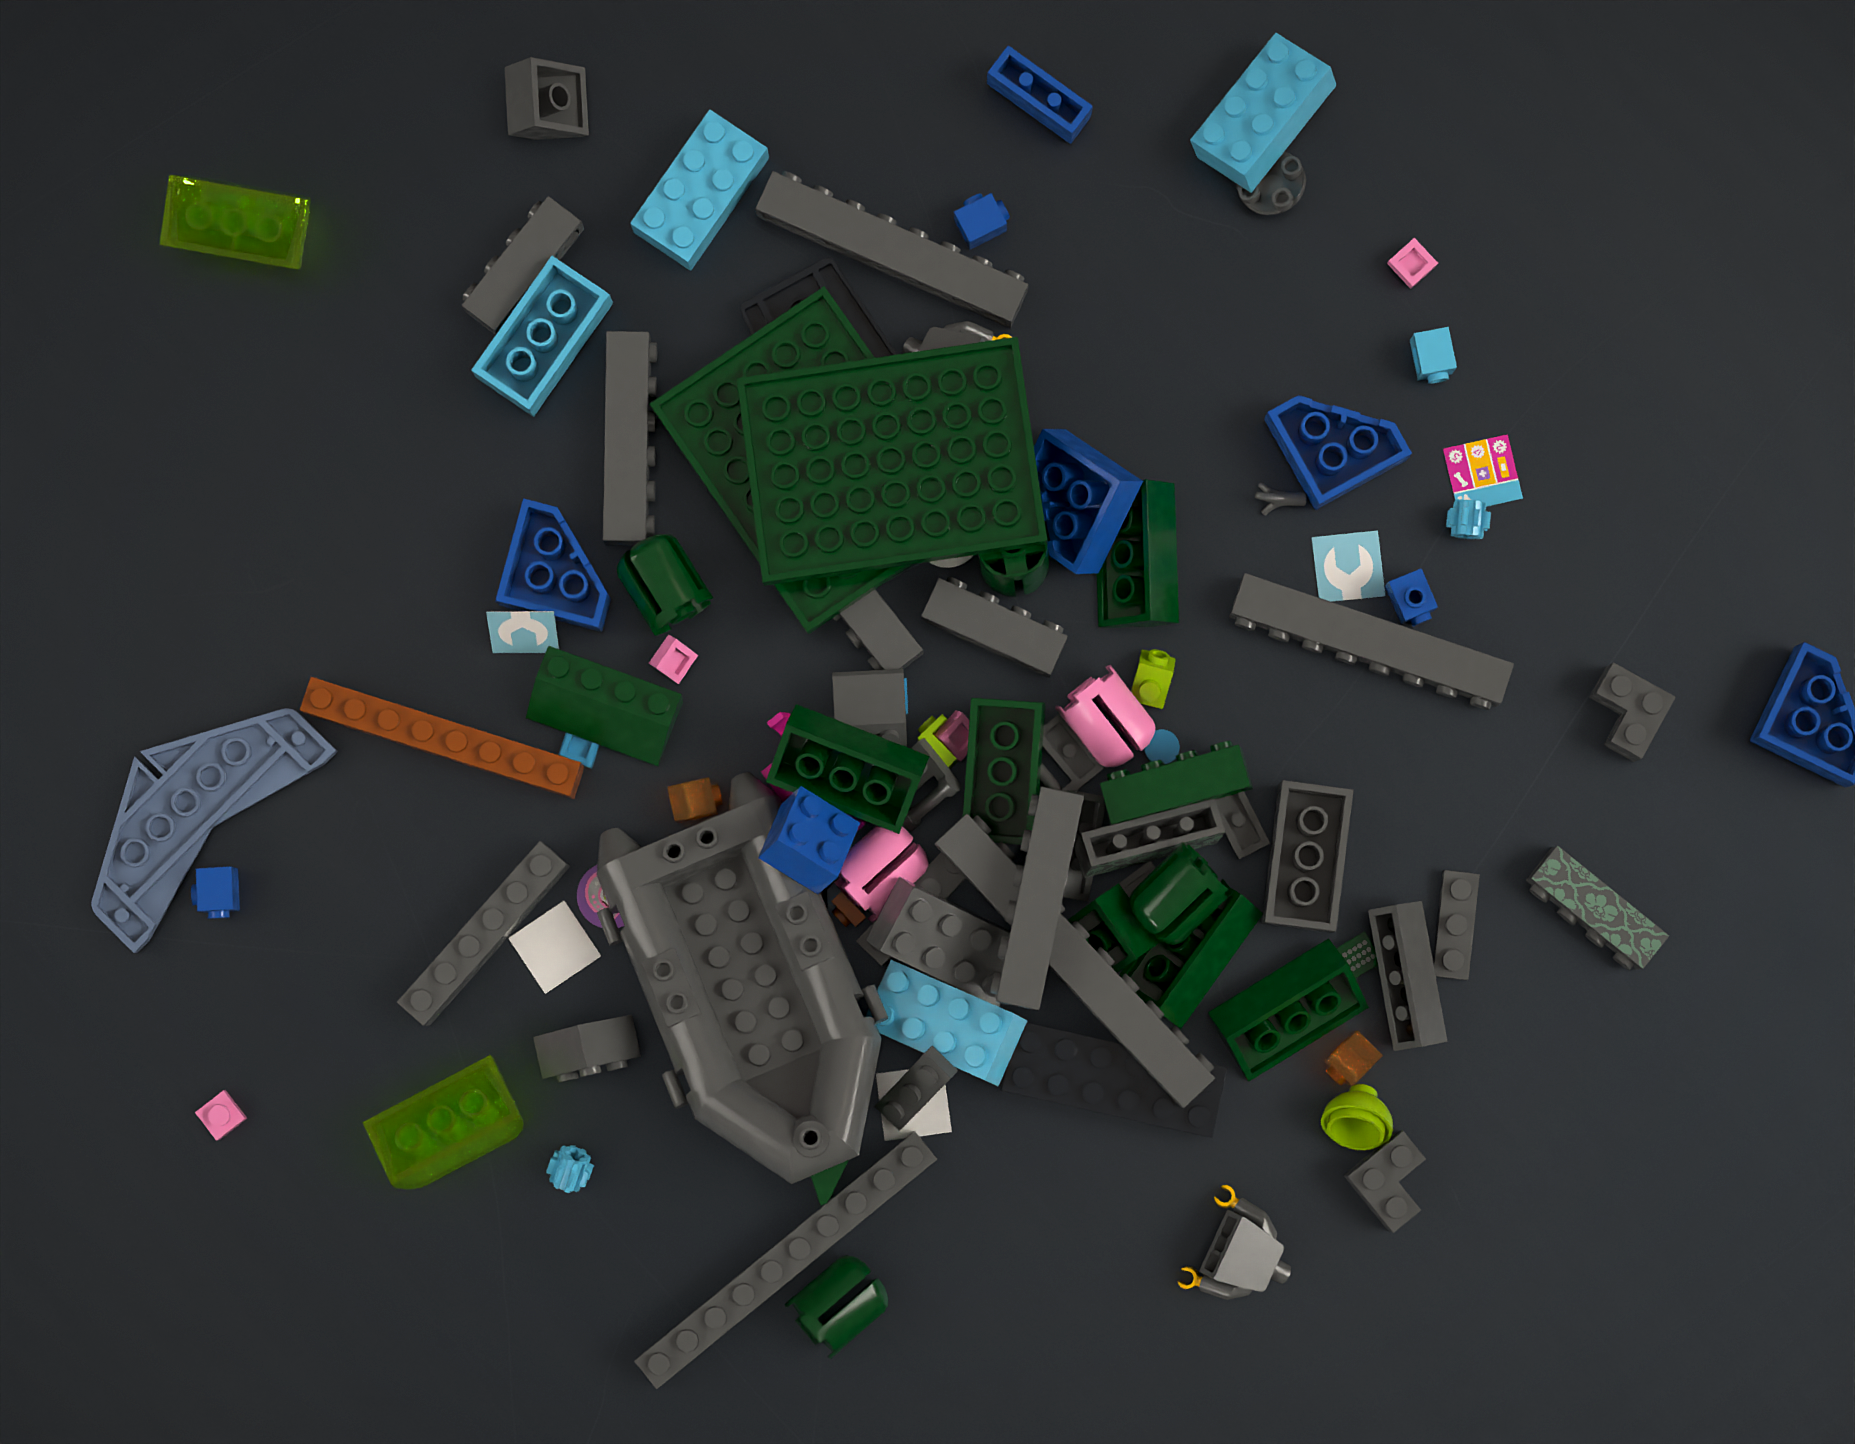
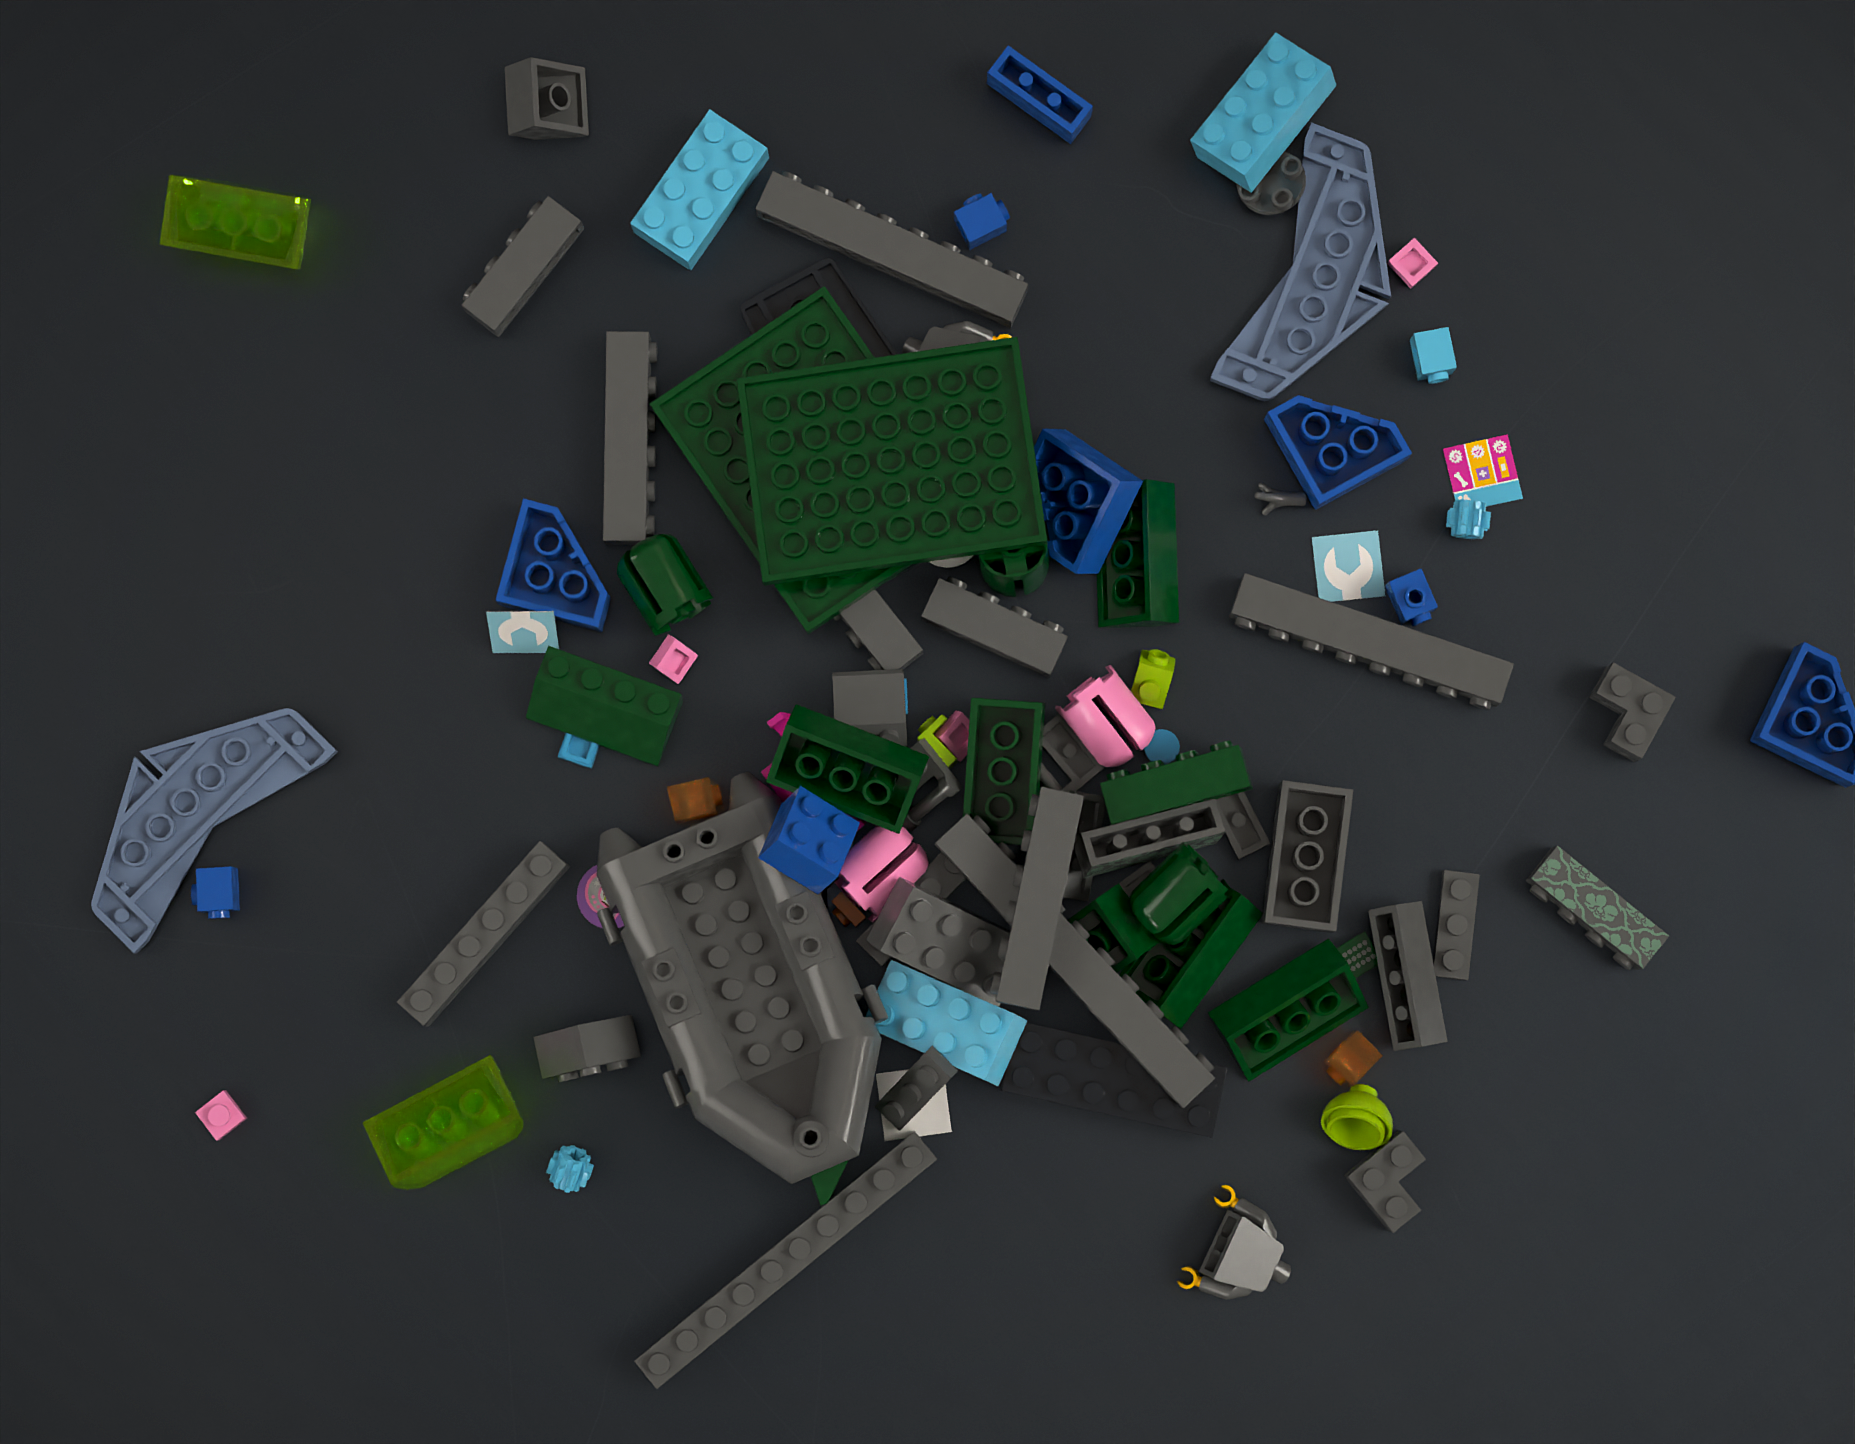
(442, 737): dark orange brick -> none
(542, 336): medium azure brick -> none
(554, 947): white sticker -> none
(851, 1317): dark green cylinder -> none
(1318, 297): none -> sand blue wing

